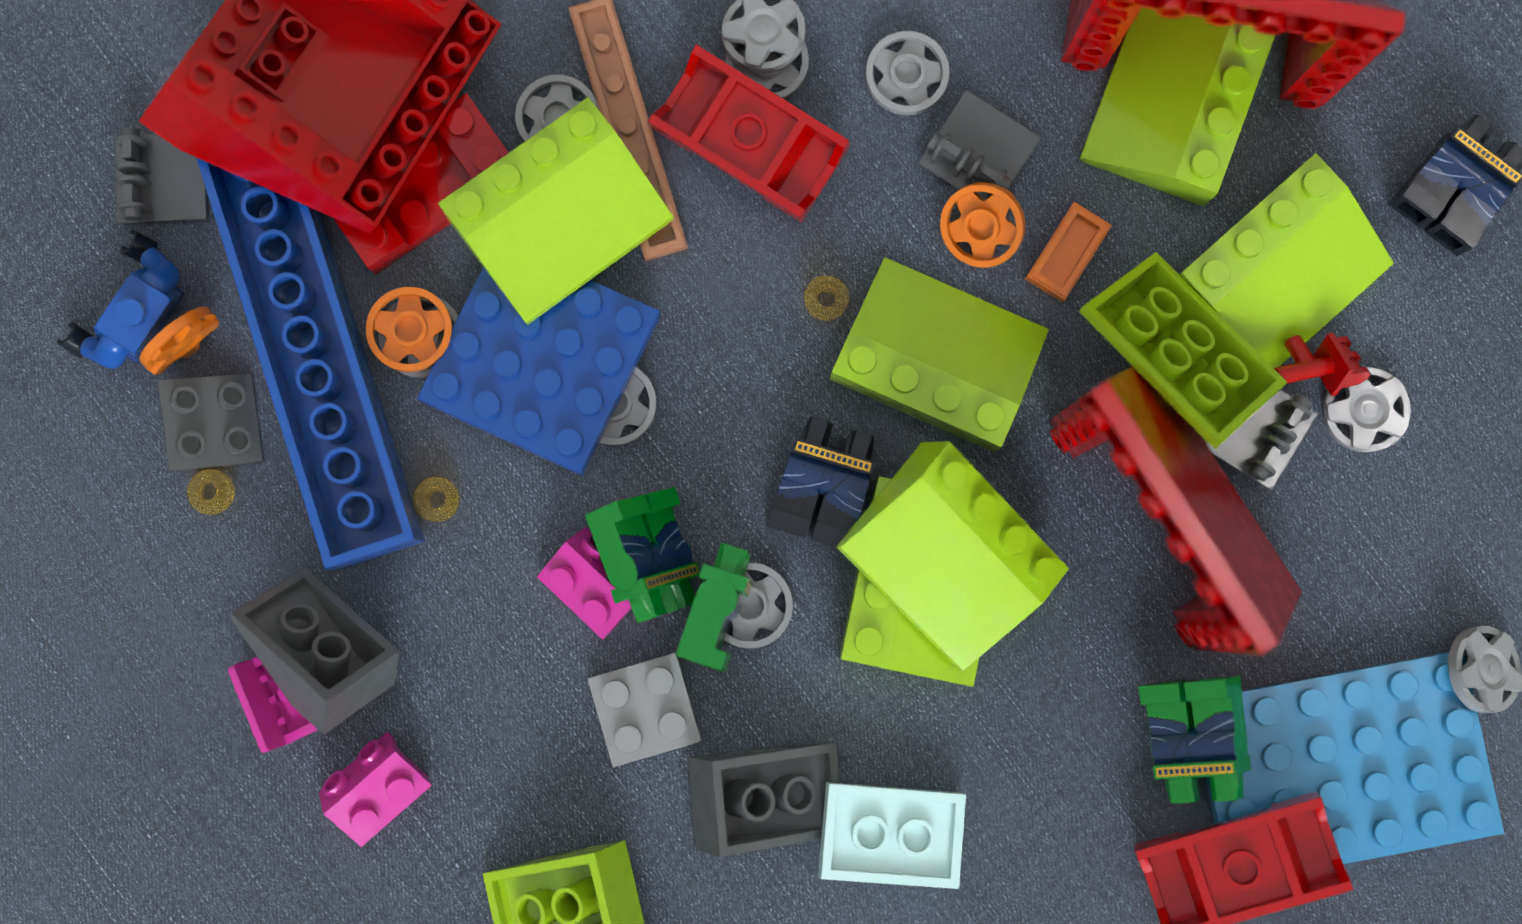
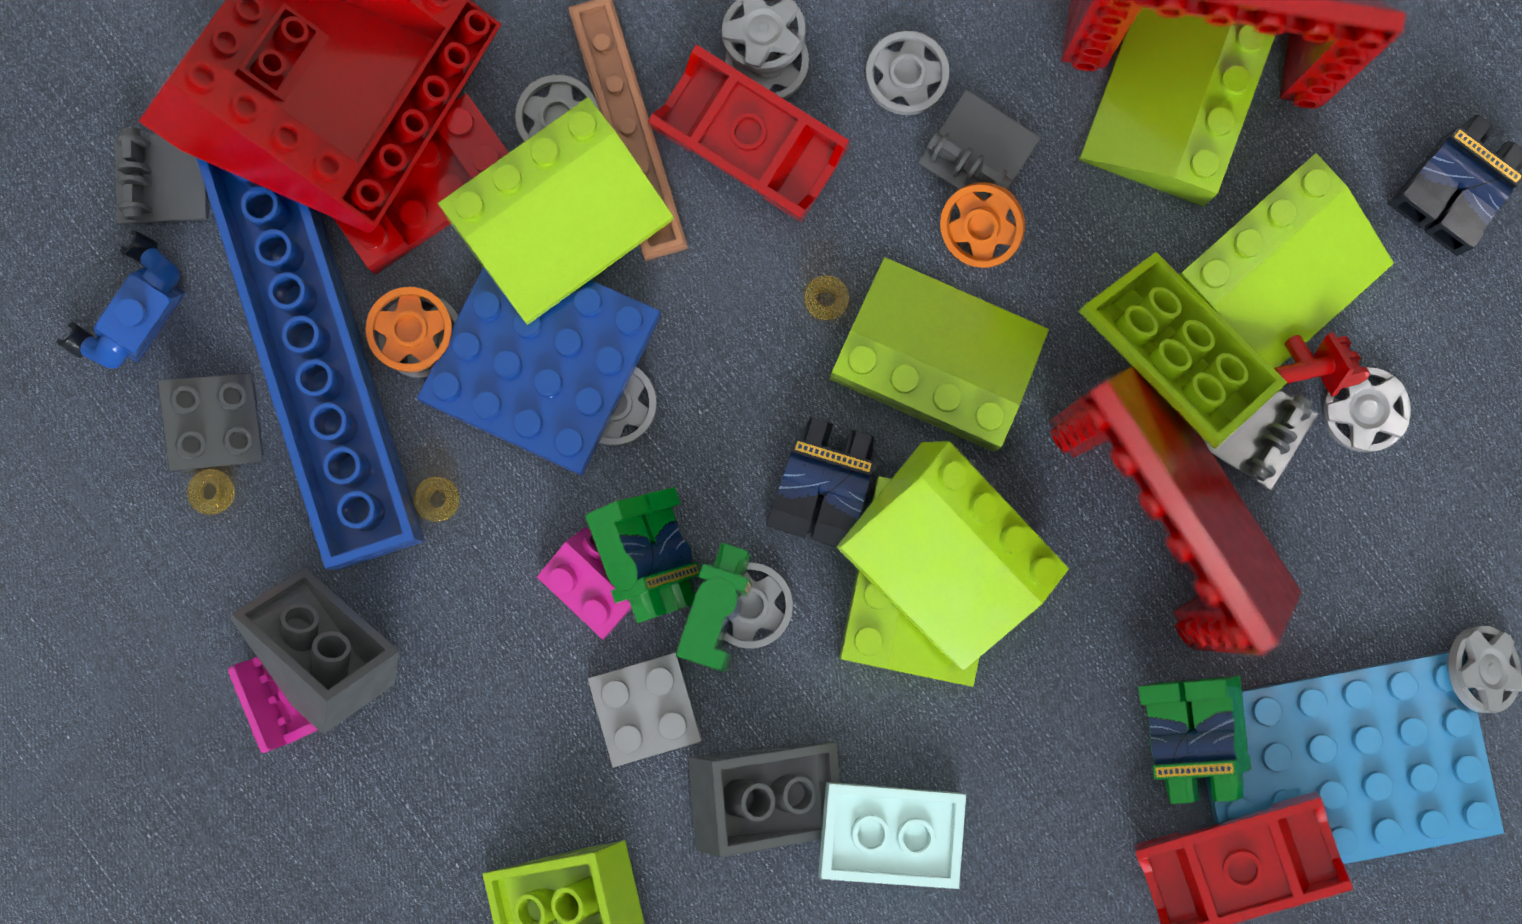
(178, 339): orange wheel -> none
(372, 789): dark pink bracket -> none
(1068, 252): orange tile -> none

